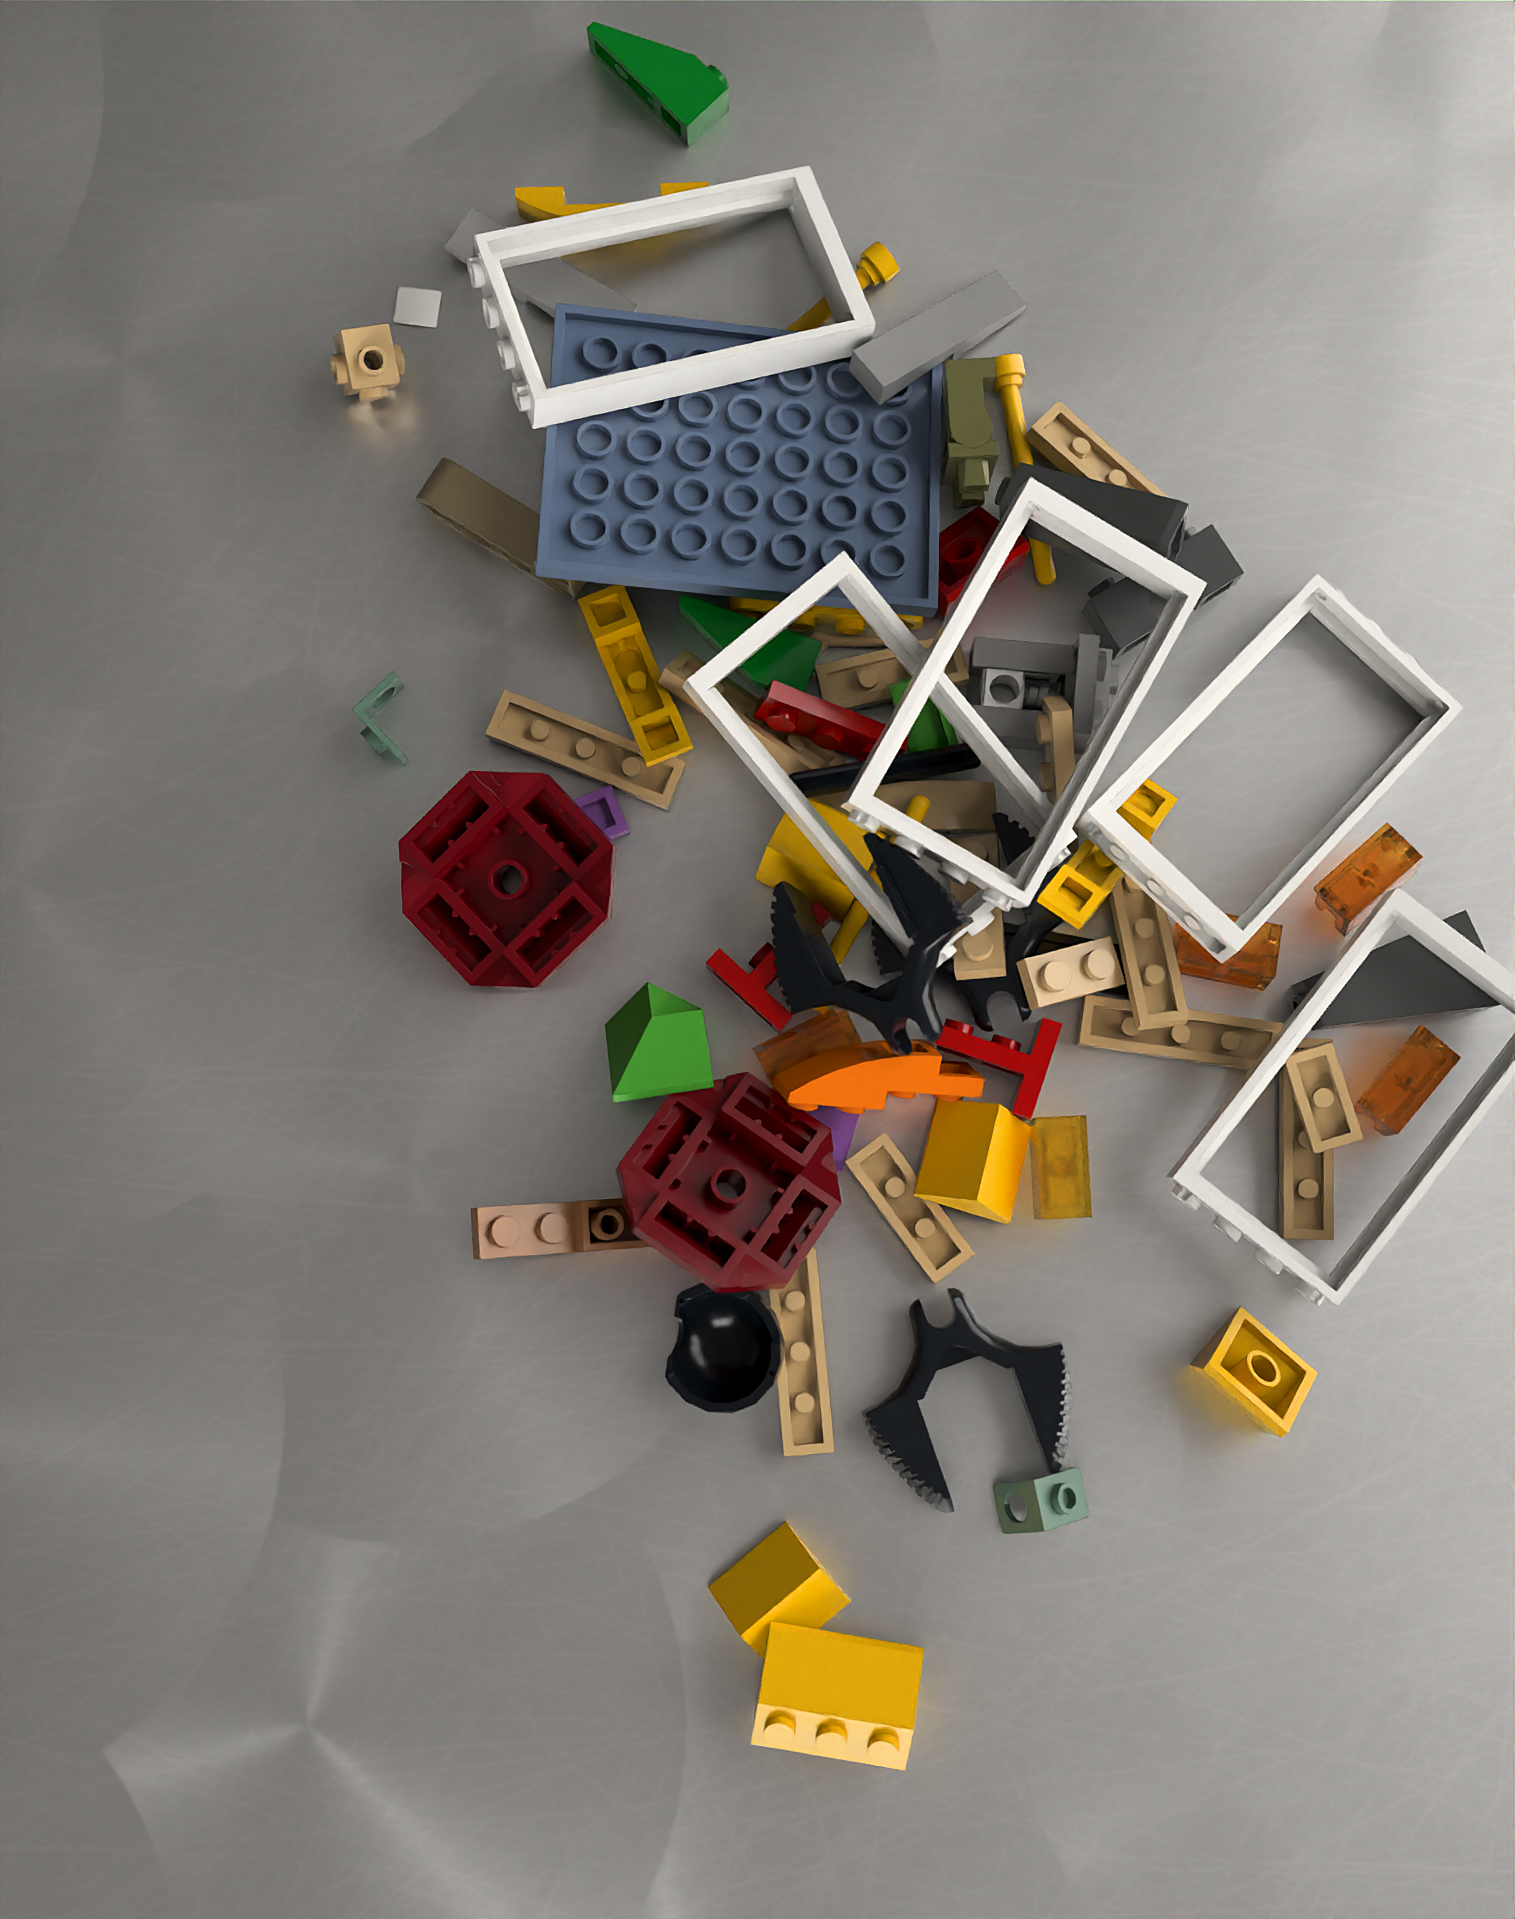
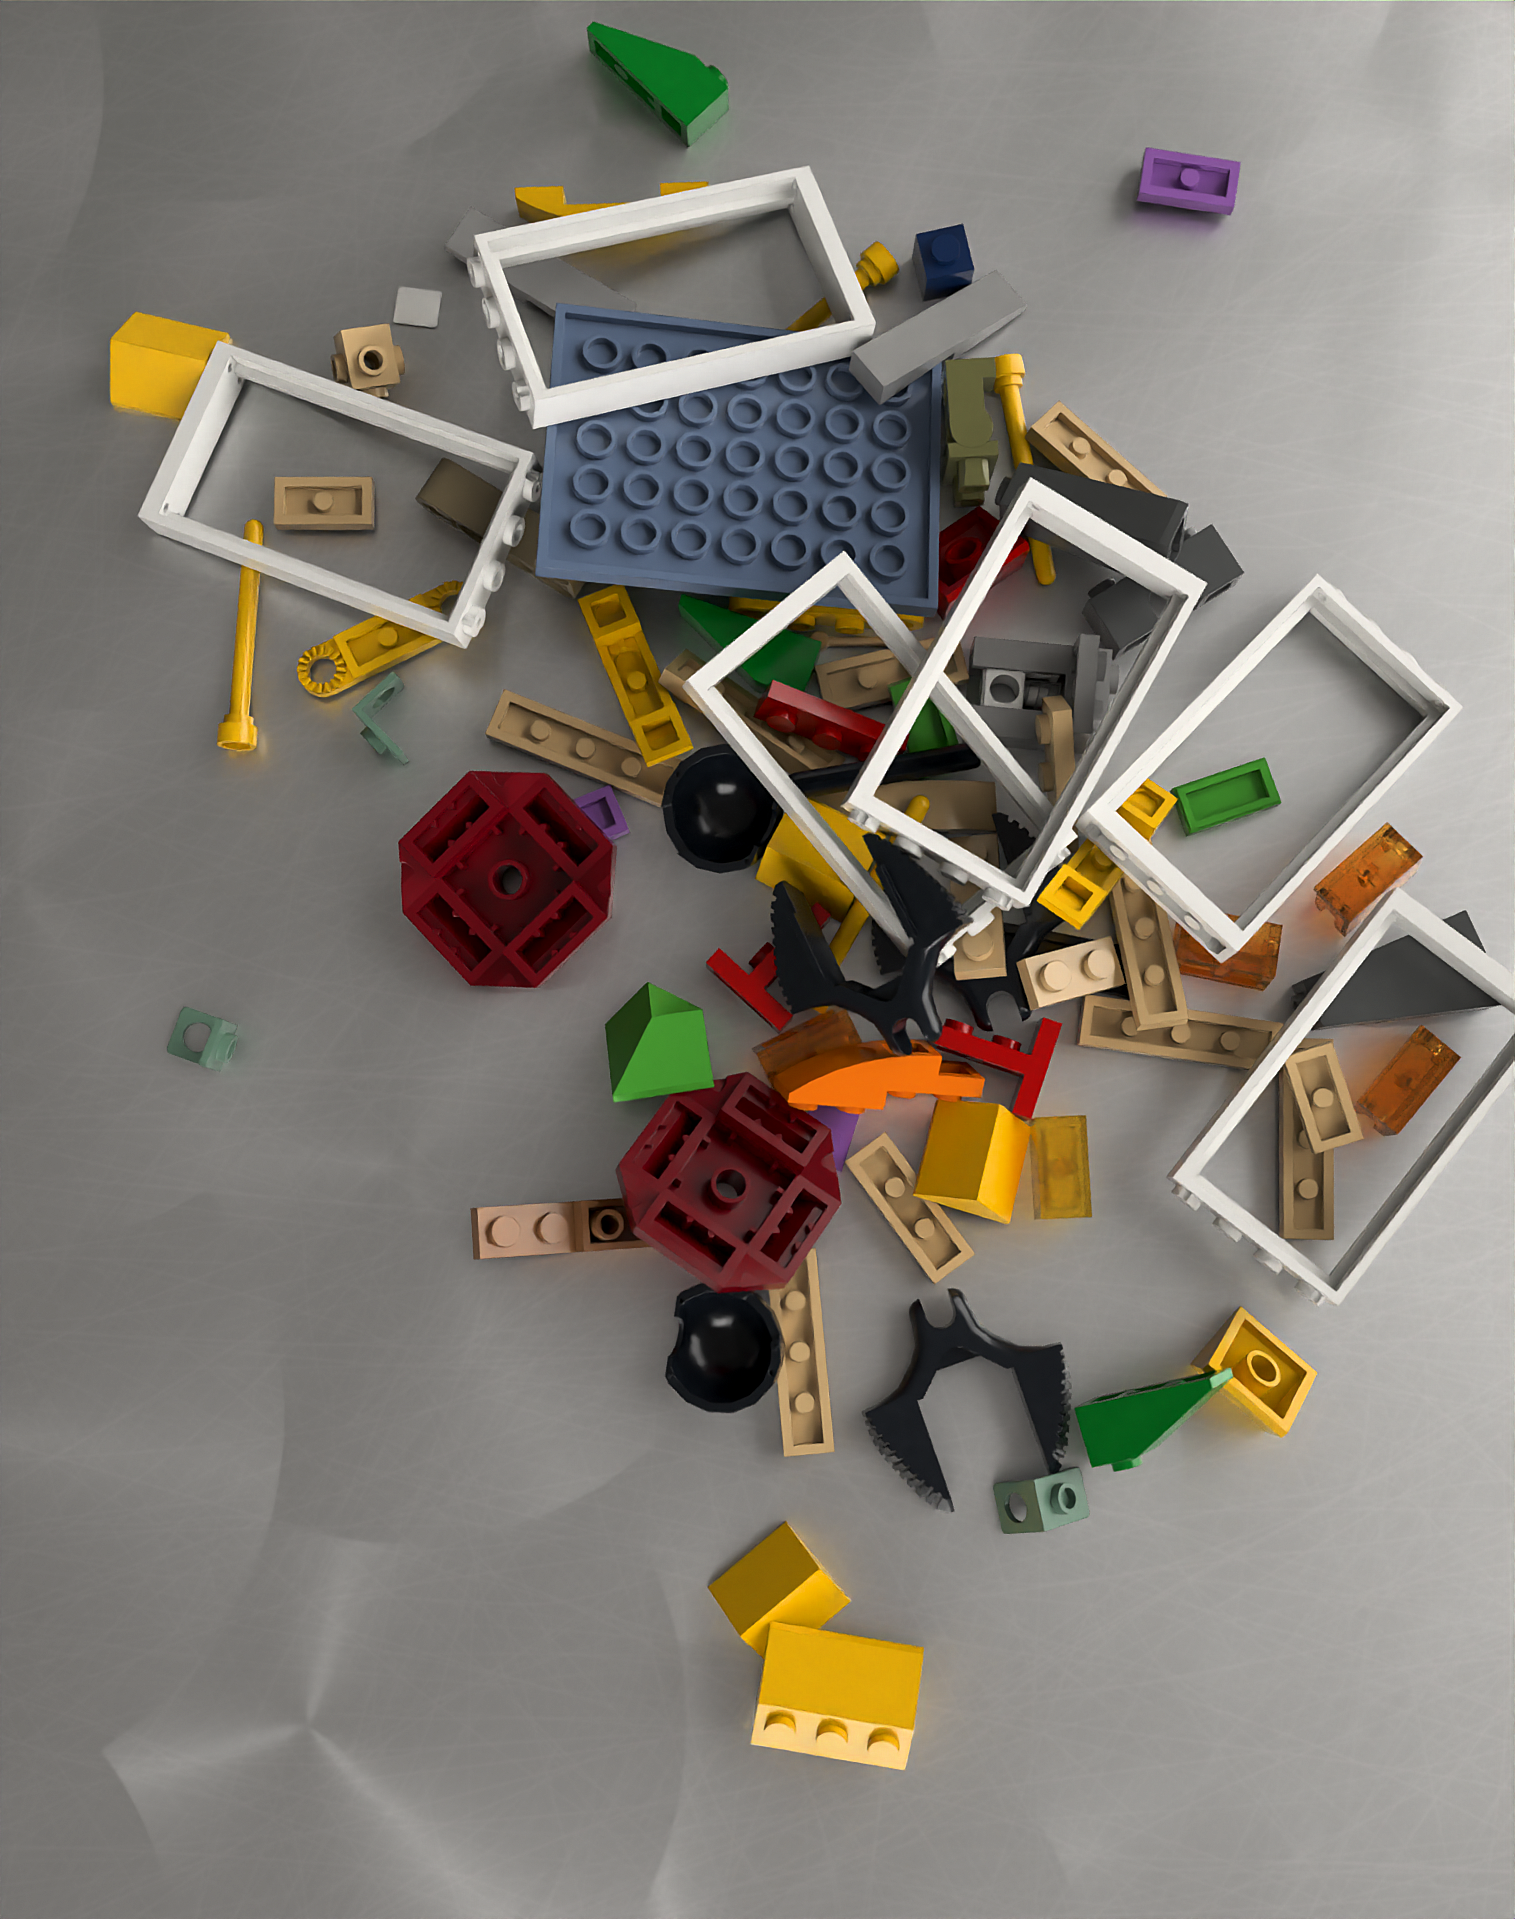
(159, 363): none -> yellow slope
(201, 429): none -> white door
(219, 1045): none -> sand green bracket
(237, 728): none -> yellow piece
(324, 503): none -> tan plate
(371, 646): none -> yellow plate
(719, 811): none -> black cylinder
(942, 262): none -> dark blue brick
(1137, 1420): none -> green slope
(1188, 181): none -> medium lavender plate
(1225, 796): none -> bright green tile

